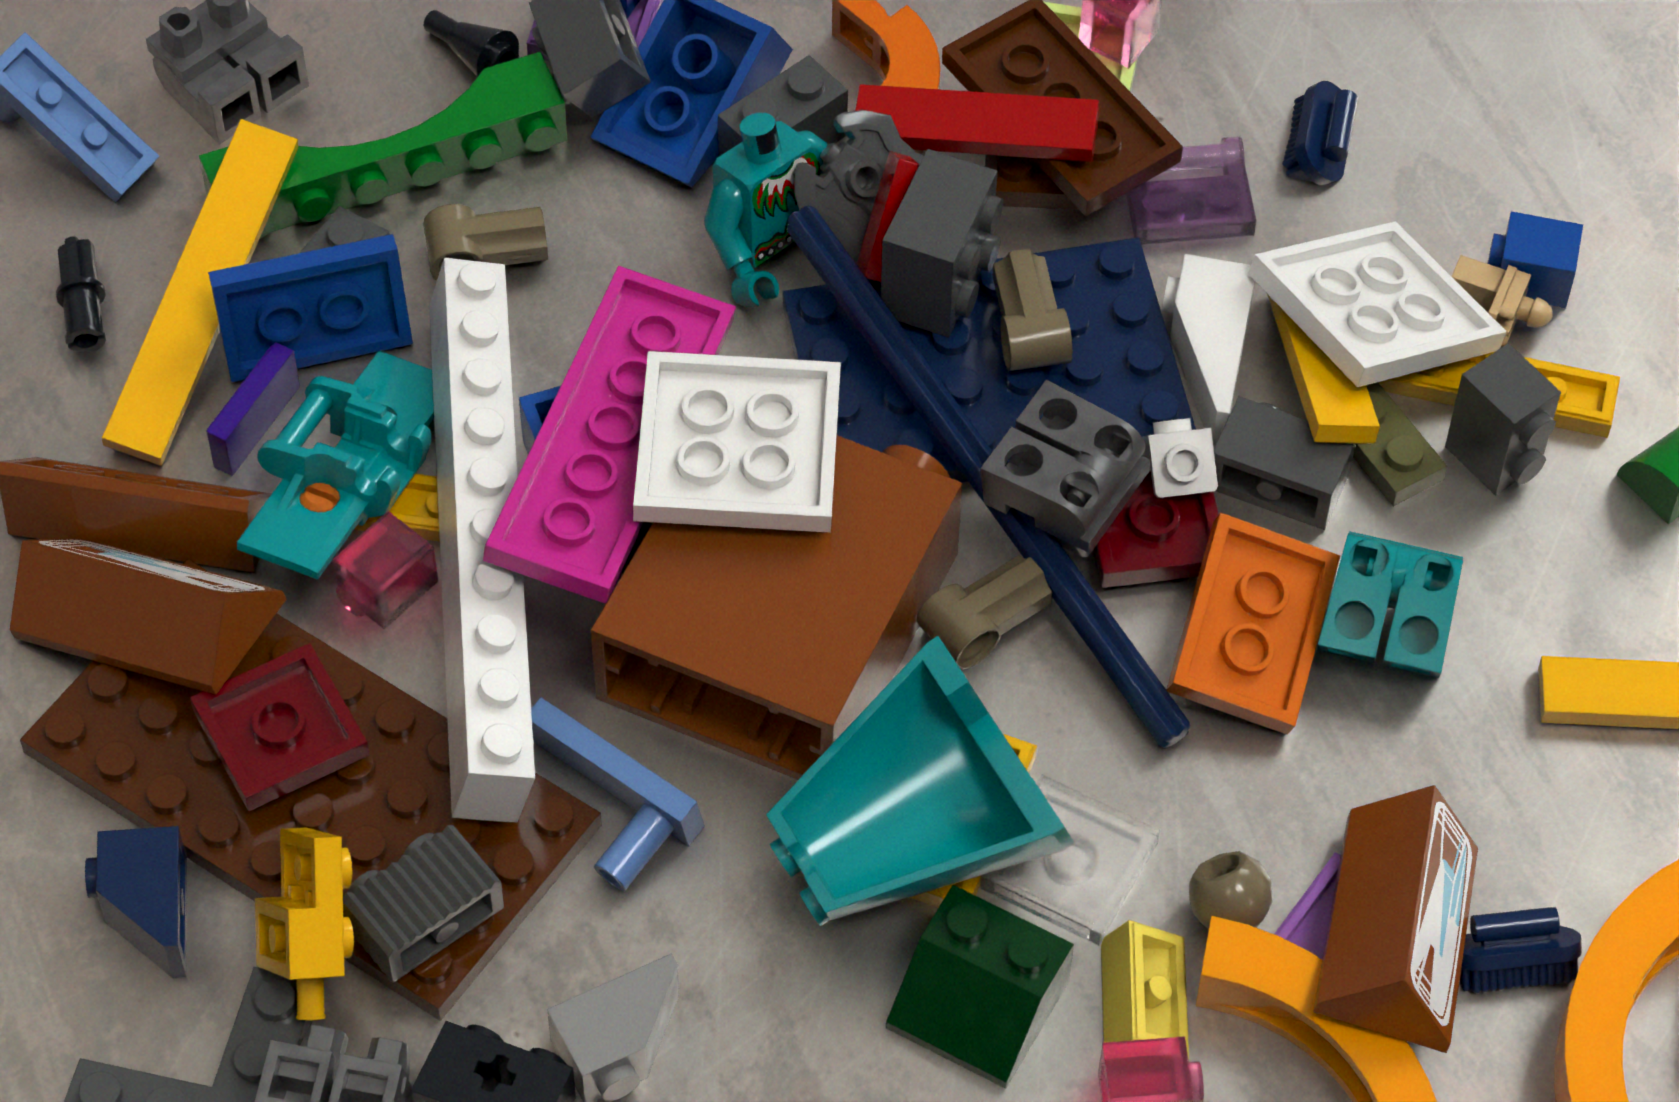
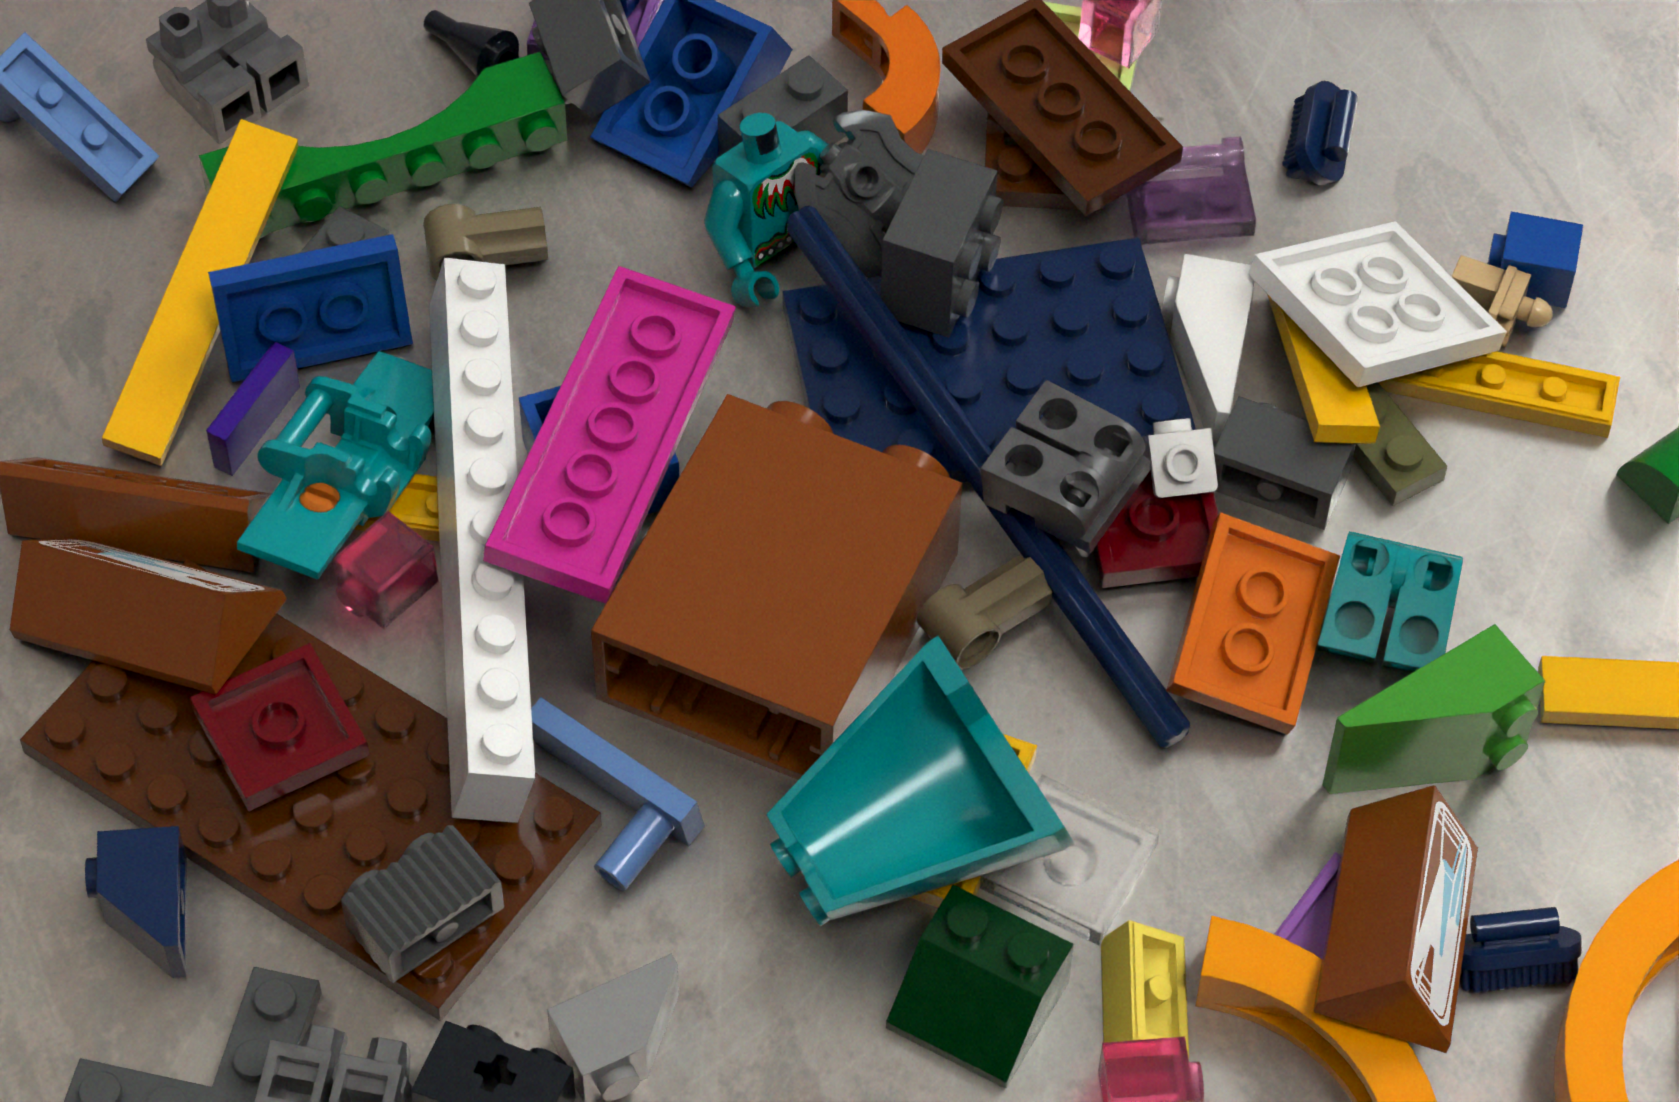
(80, 295): black axle -> none
(305, 928): yellow plate -> none
(737, 442): white plate -> none
(892, 189): red tile -> none
(988, 121): red tile -> none
(1030, 324): dark tan piece -> none
(1231, 888): dark tan piece -> none
(1440, 721): none -> bright green slope
(1502, 420): dark grey brick -> none

